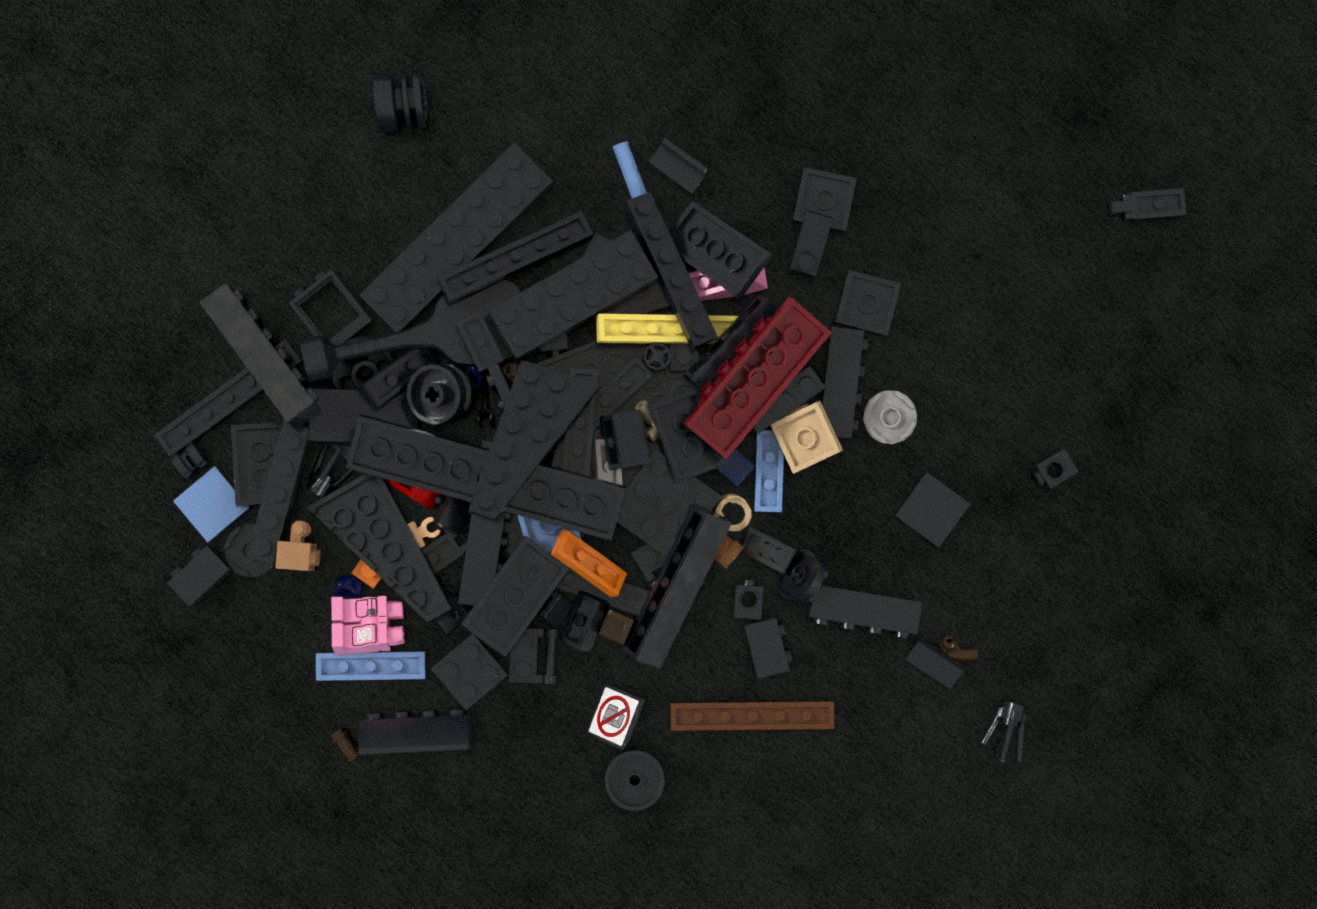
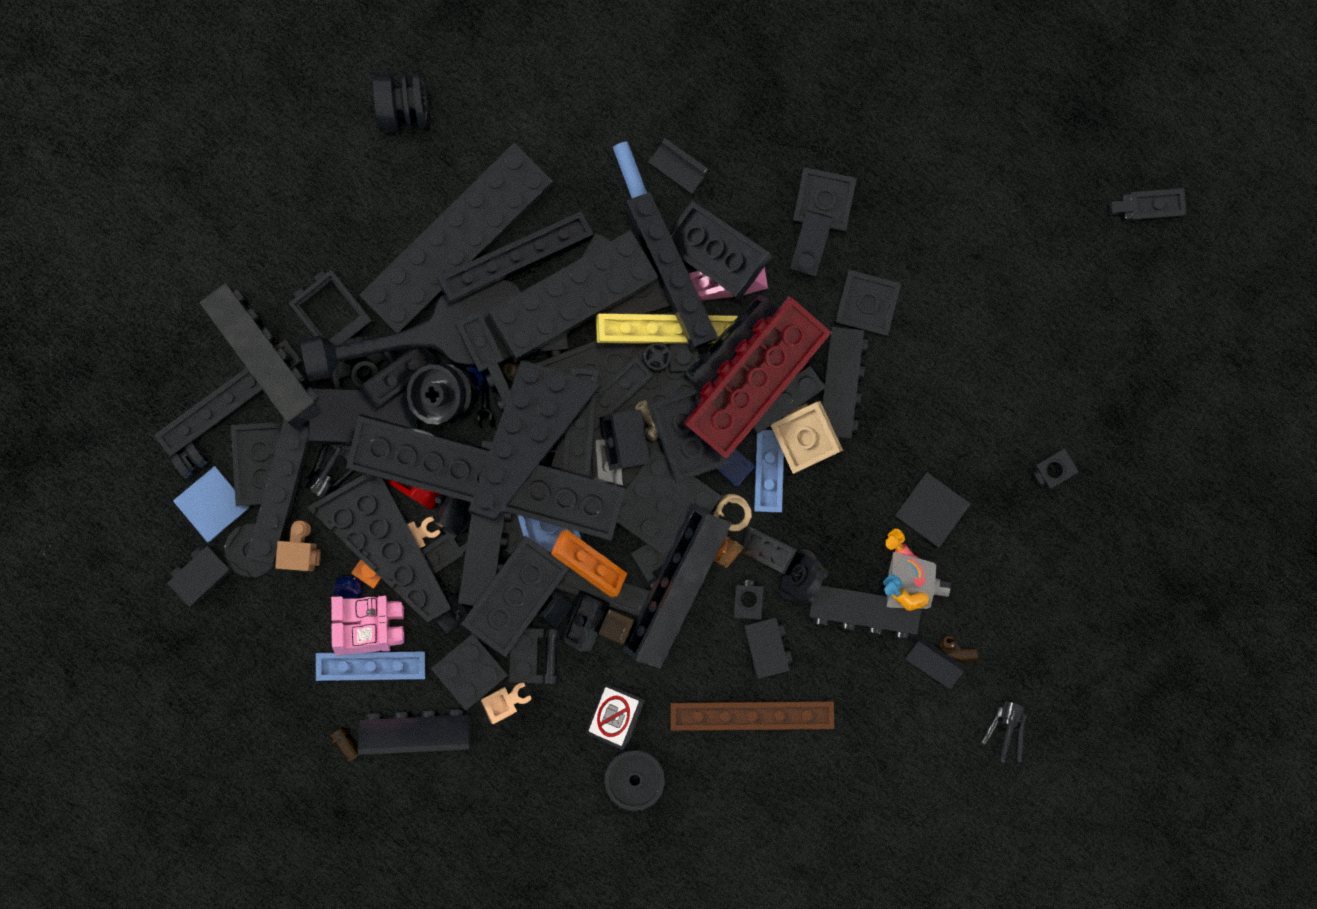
(501, 704): none -> light nougat plate
(890, 417): light grey tile -> none
(911, 579): none -> torso

